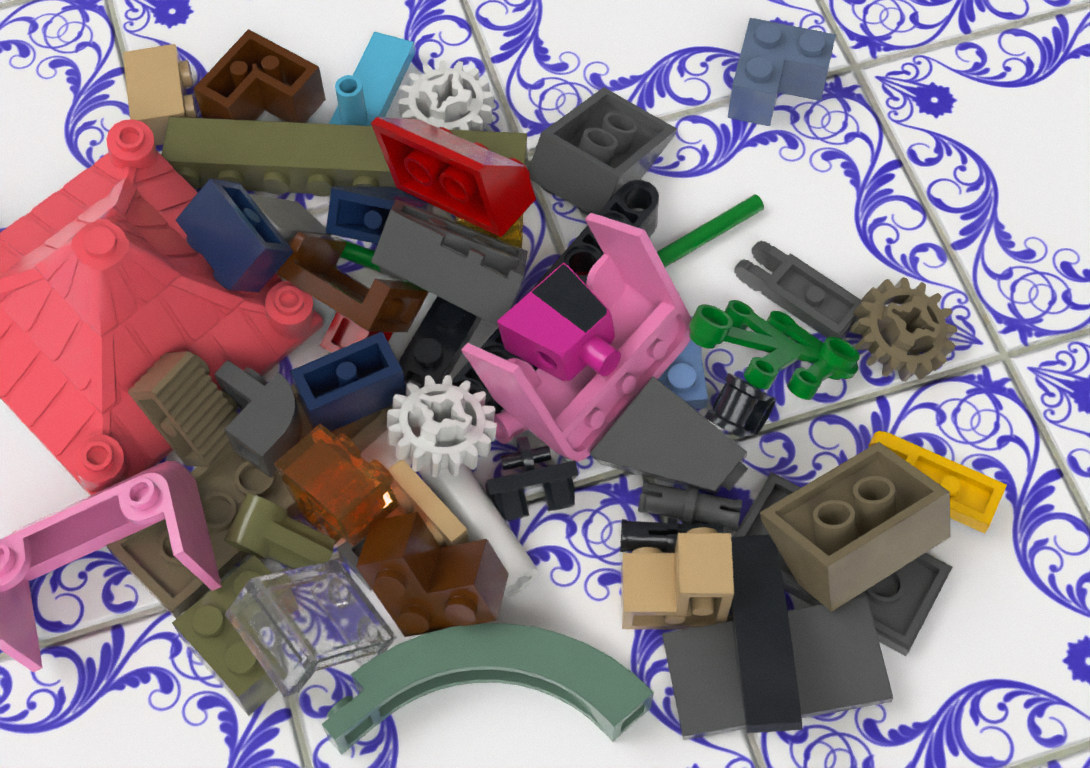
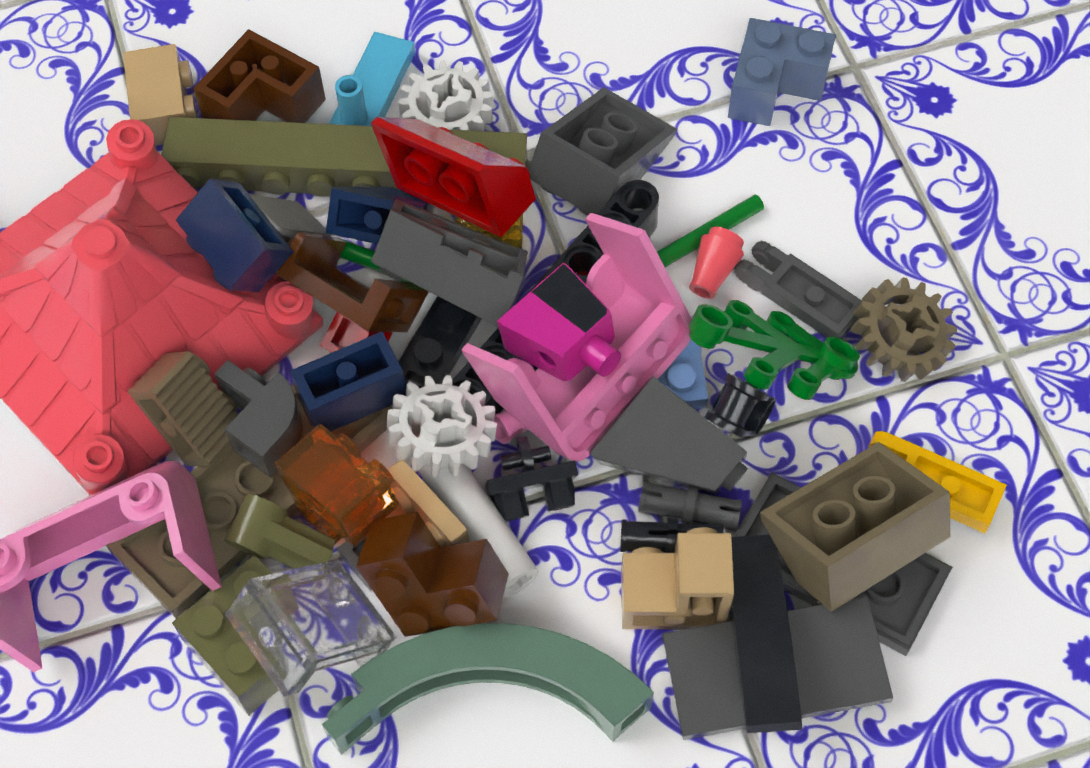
(716, 259): none -> coral cone

